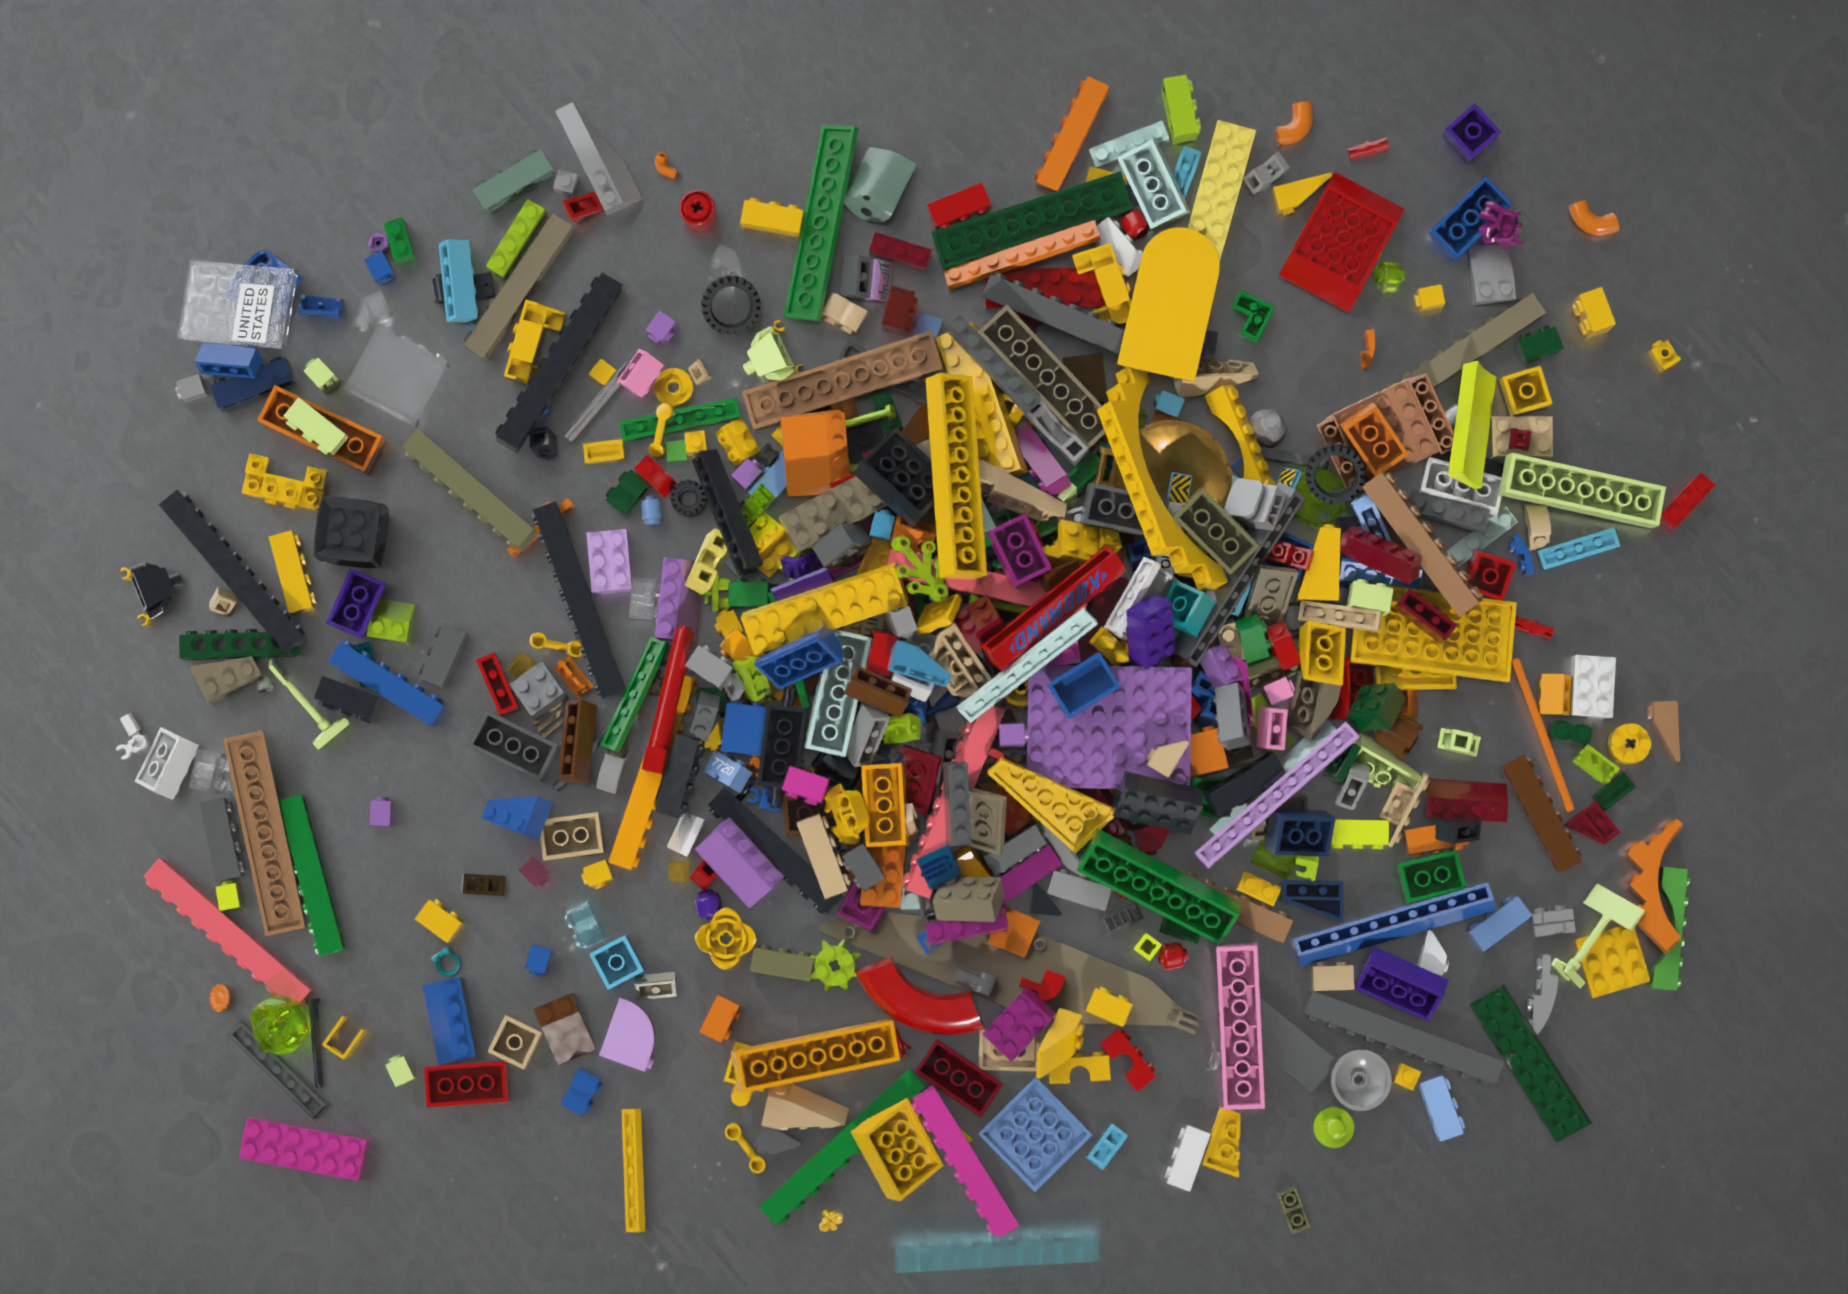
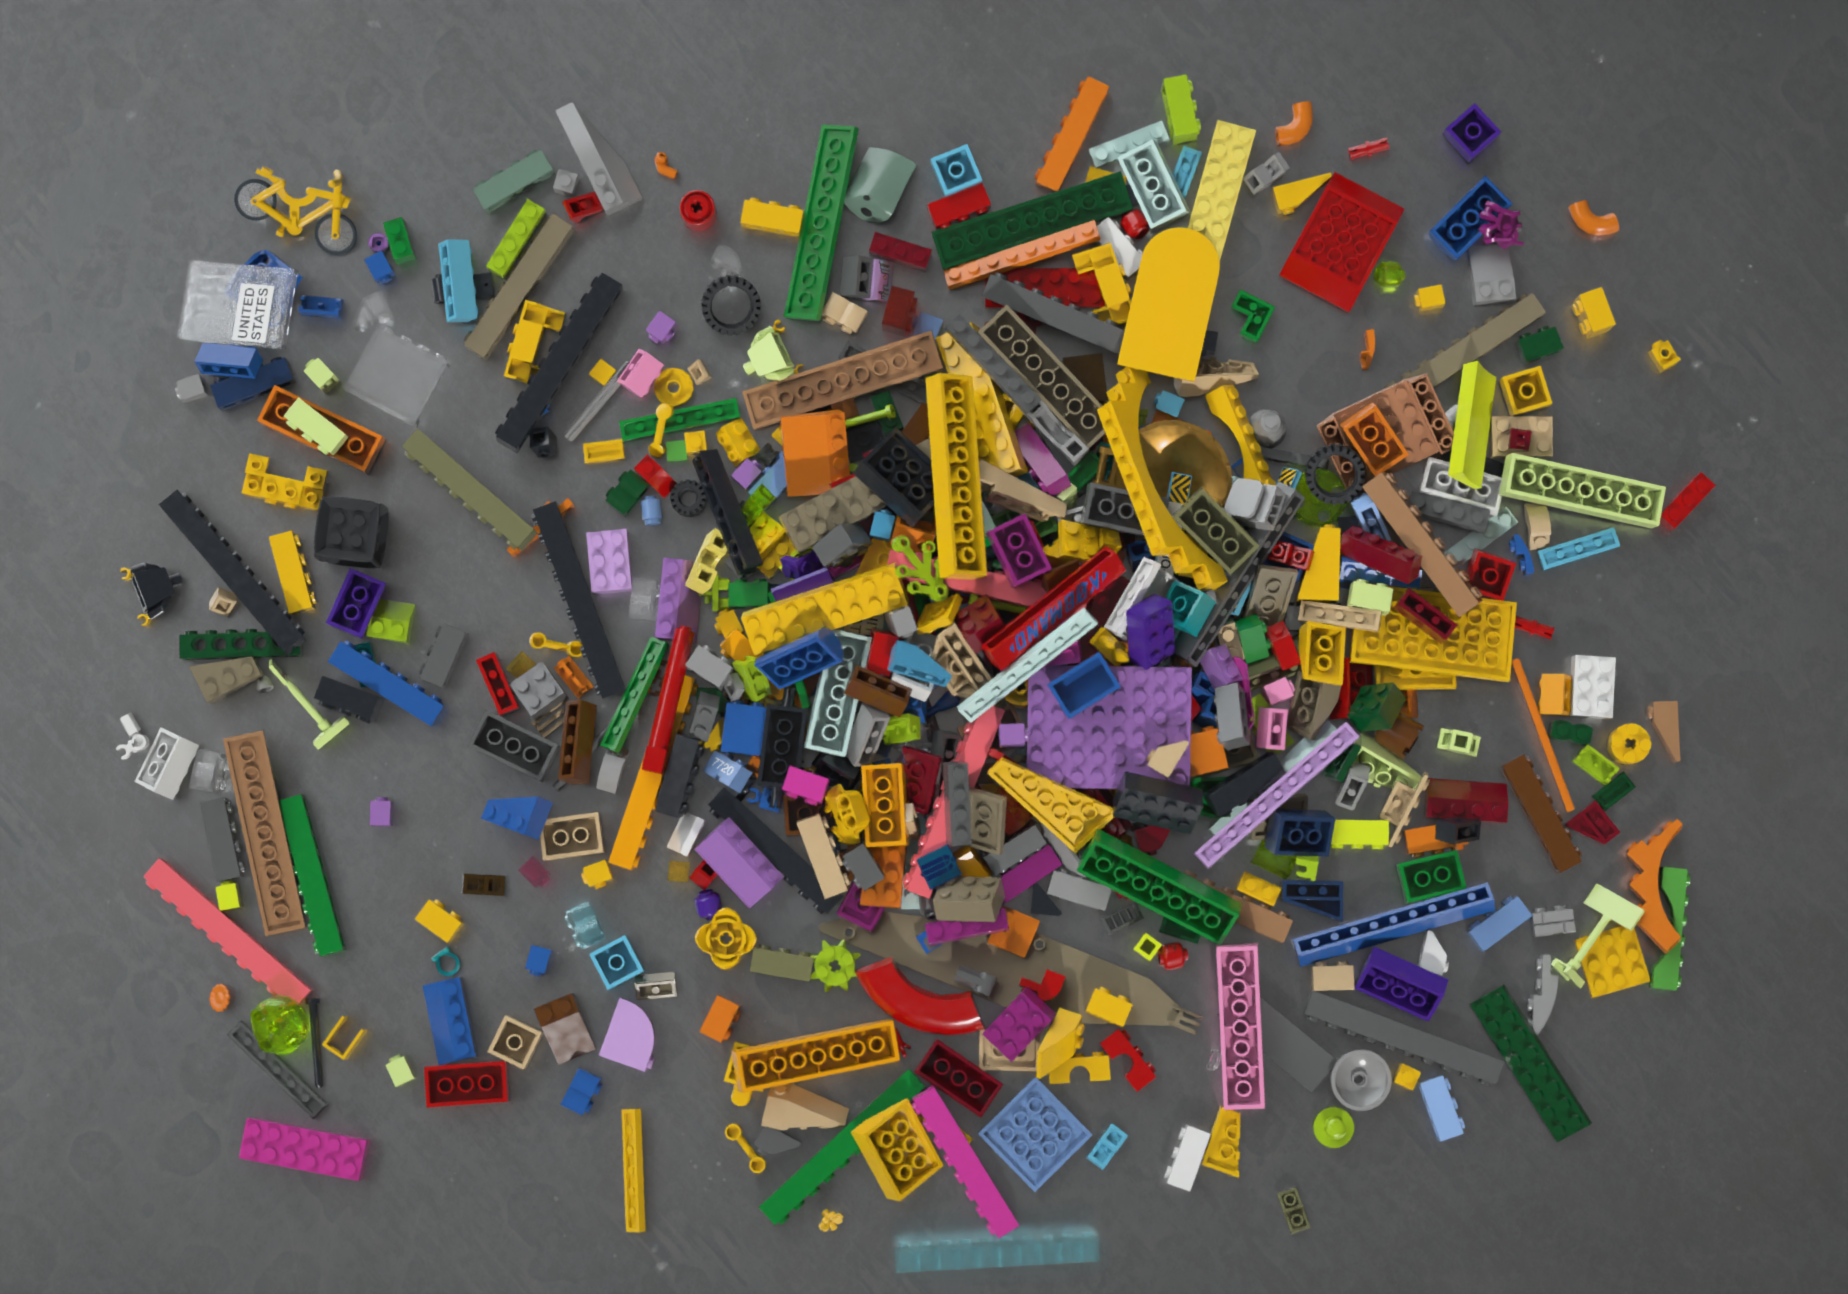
(333, 232): none -> piece
(955, 170): none -> medium azure brick

